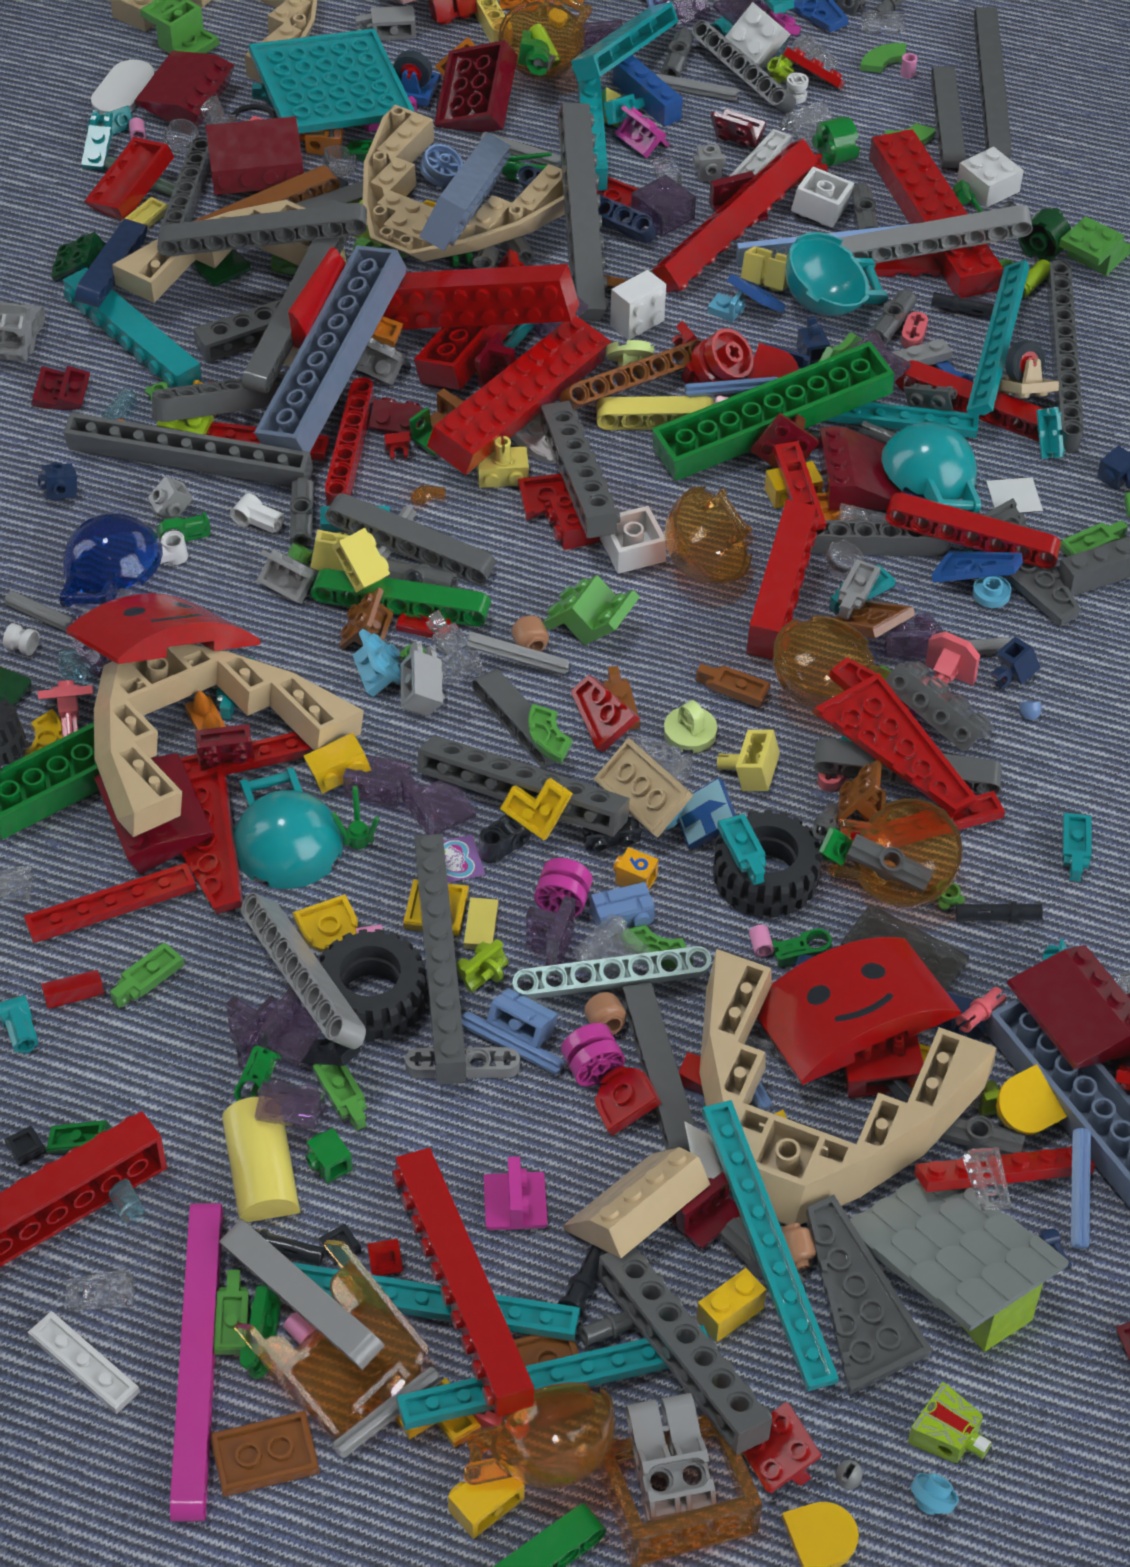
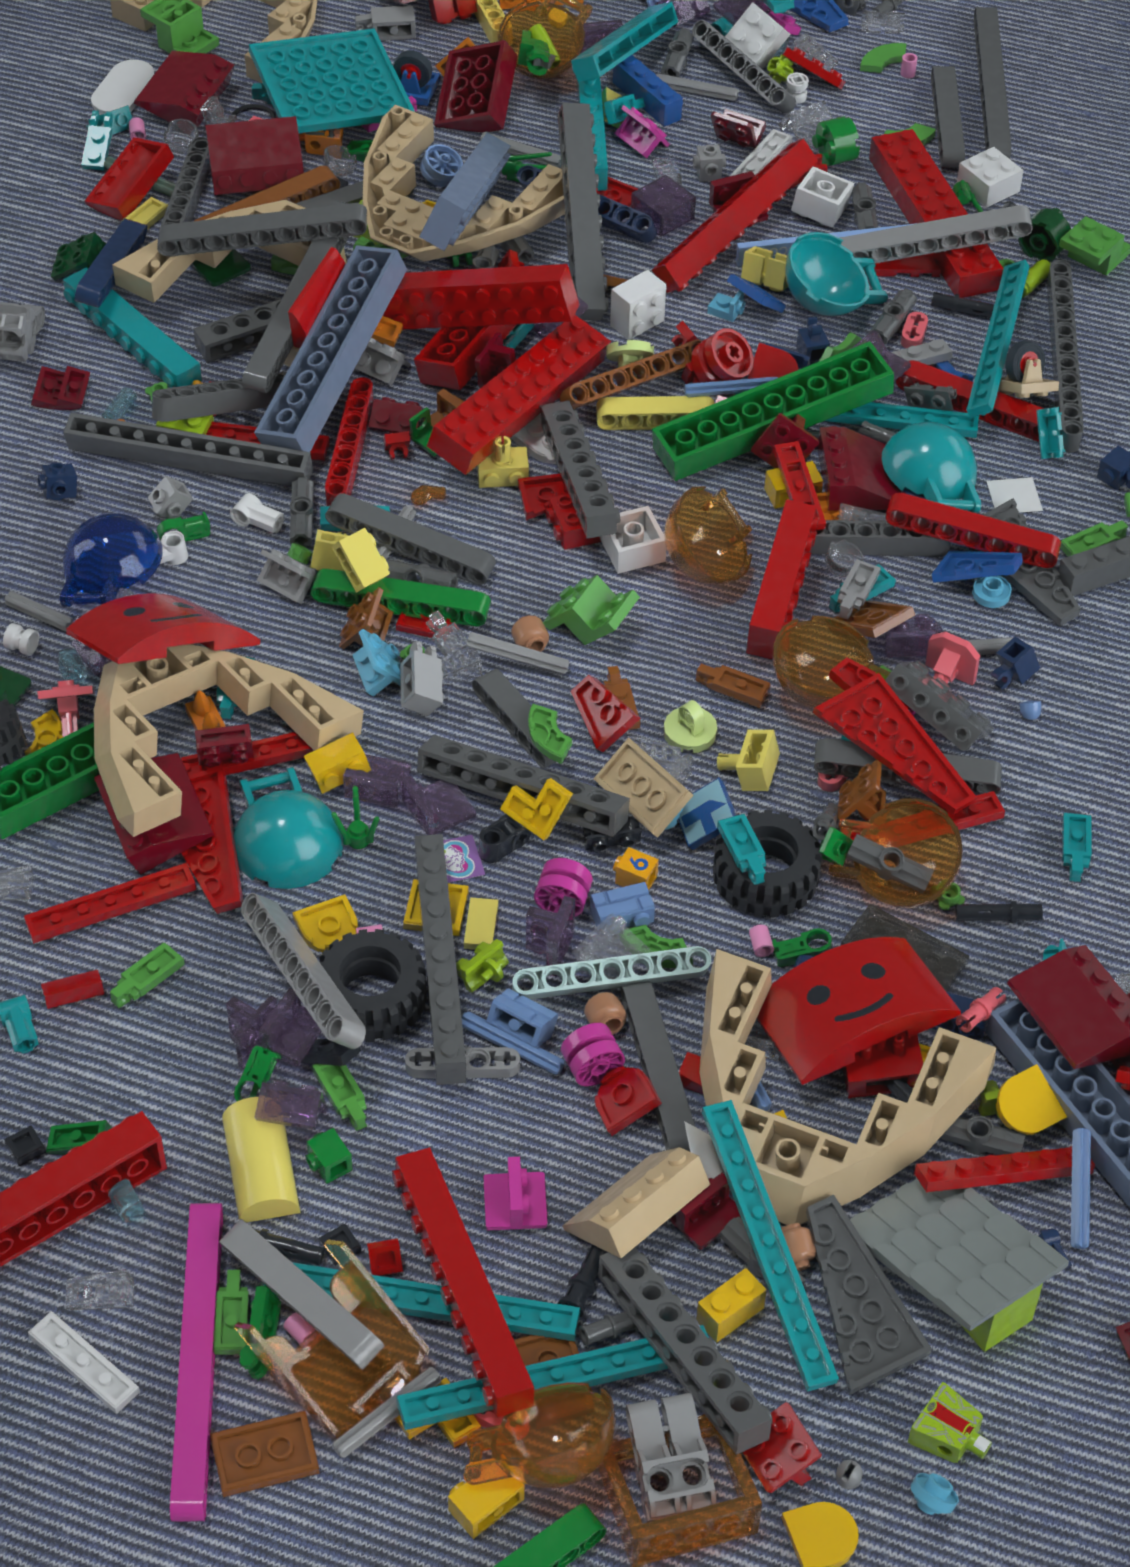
(995, 1168): clear slope -> none

